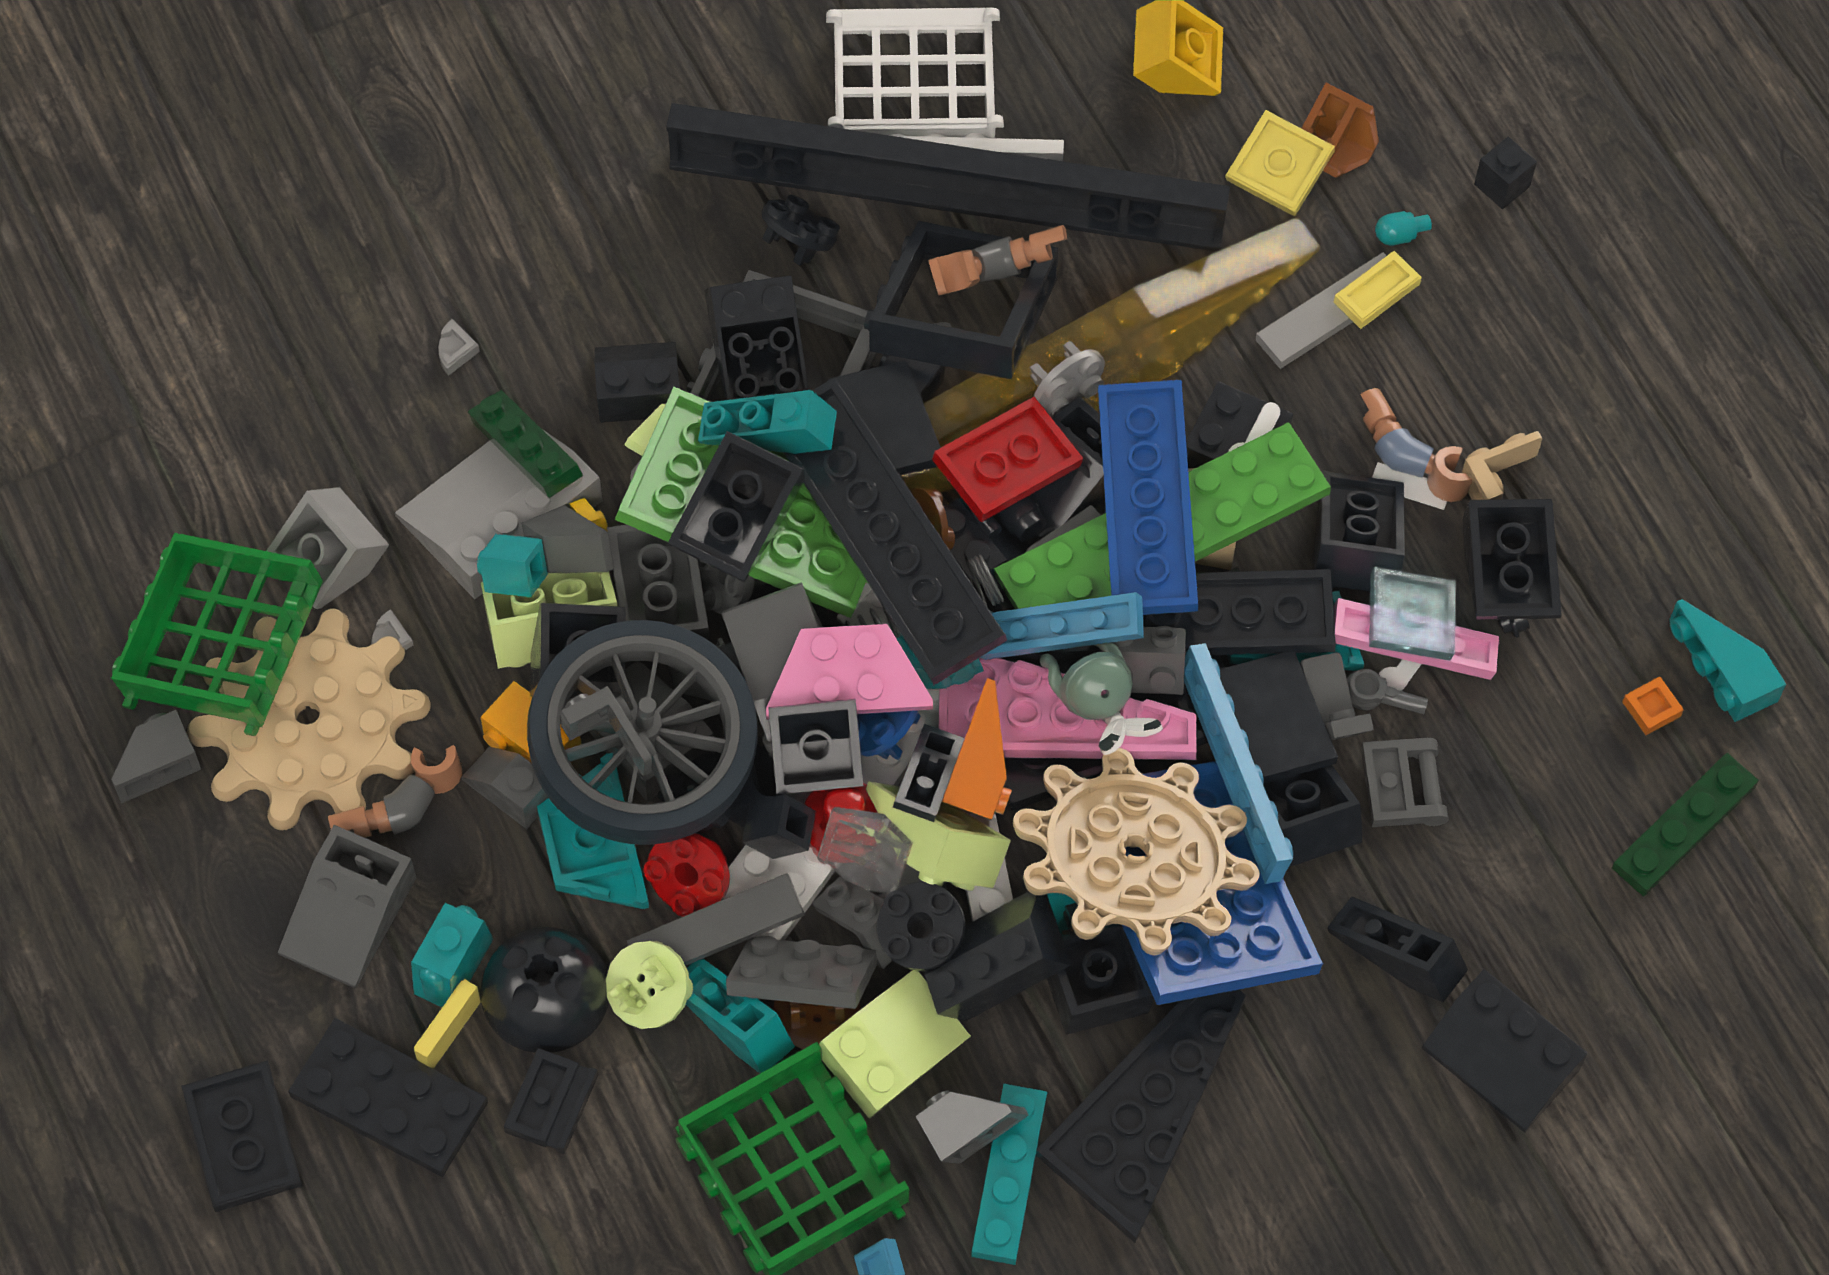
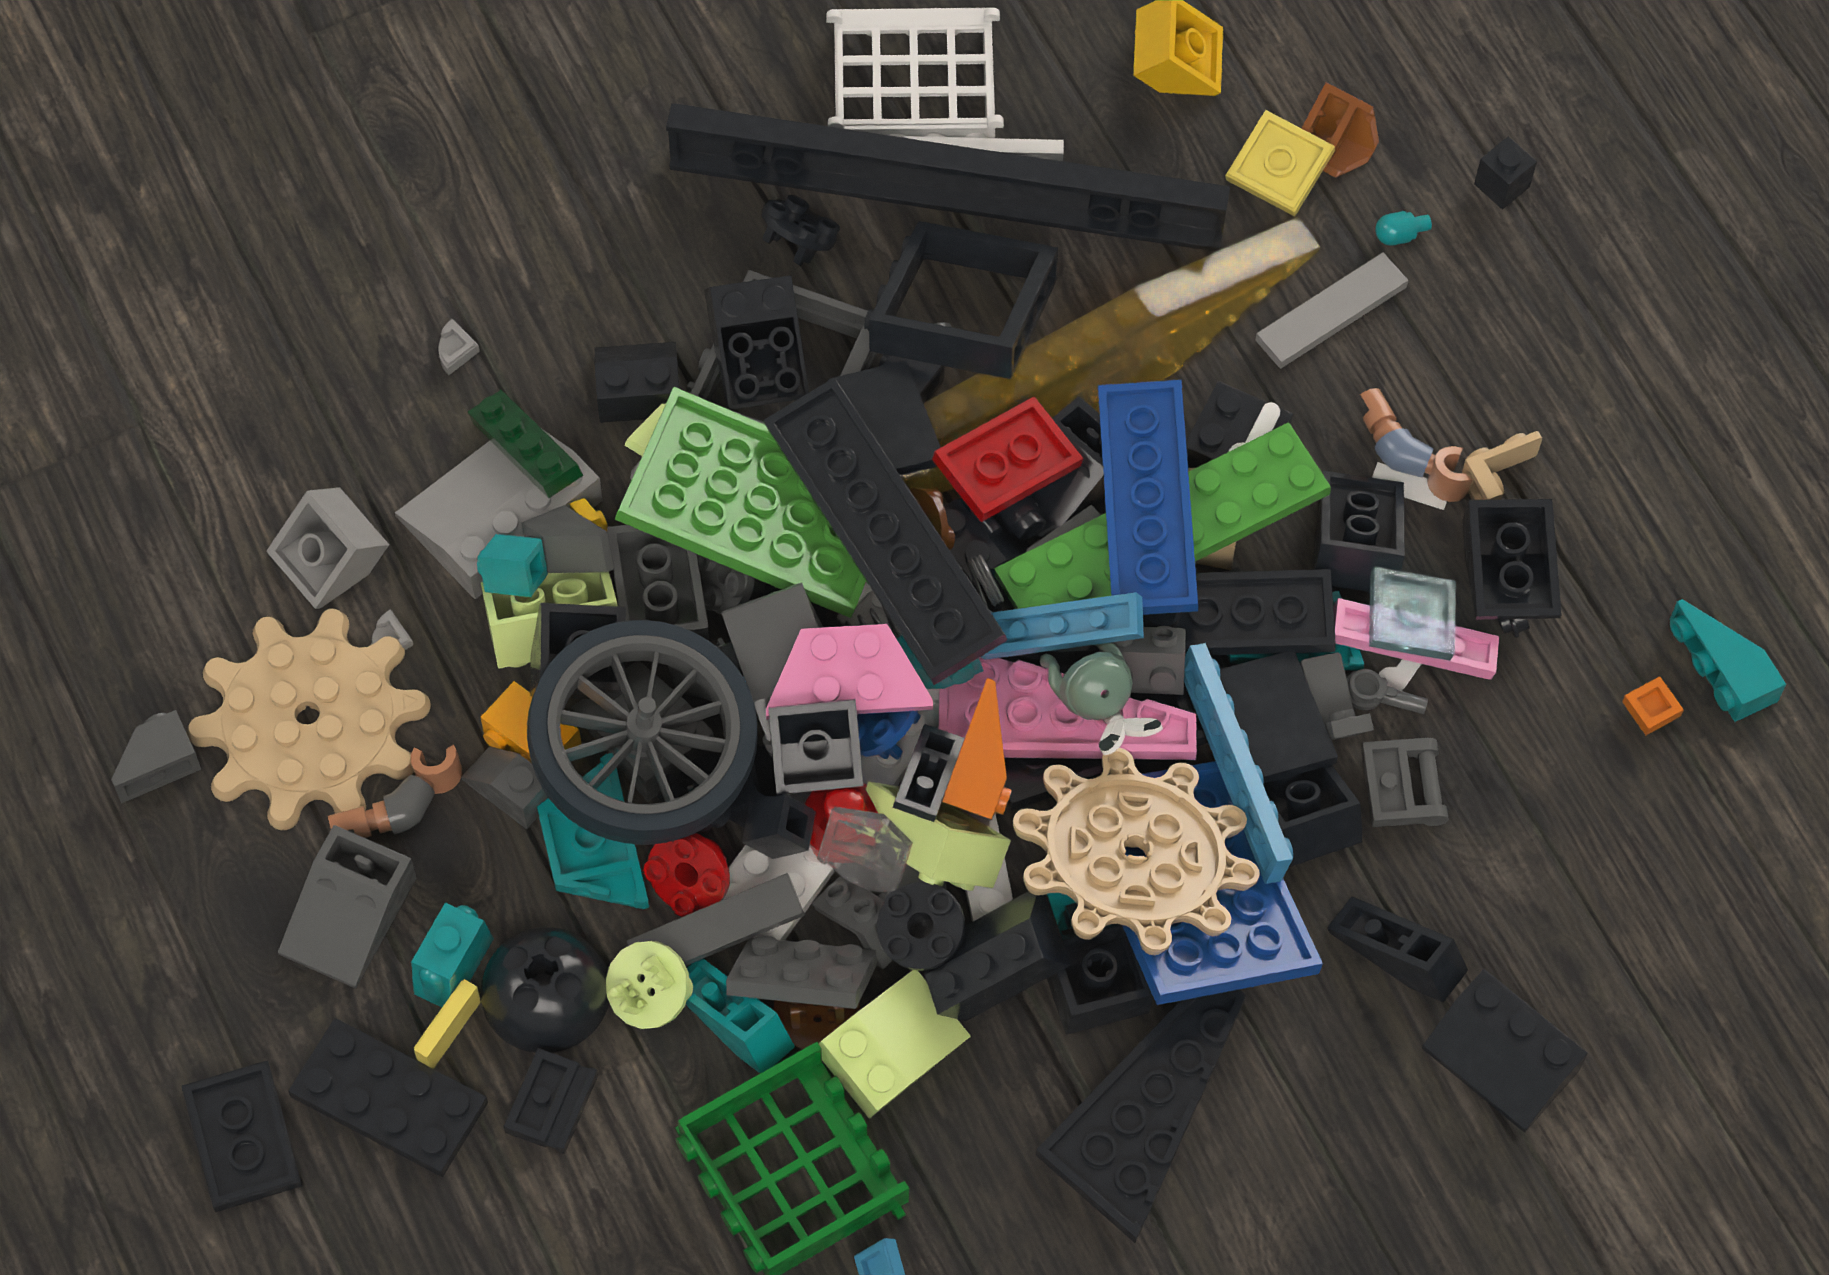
(155, 618): green window -> none
(590, 711): dark grey bracket -> none
(737, 507): black slope -> none
(774, 422): teal slope -> none
(965, 1123): slope -> none
(993, 260): nougat piece -> none
(1009, 1179): teal plate -> none
(1071, 378): light grey plate -> none
(1377, 289): light yellow tile -> none
(1685, 824): dark green plate -> none

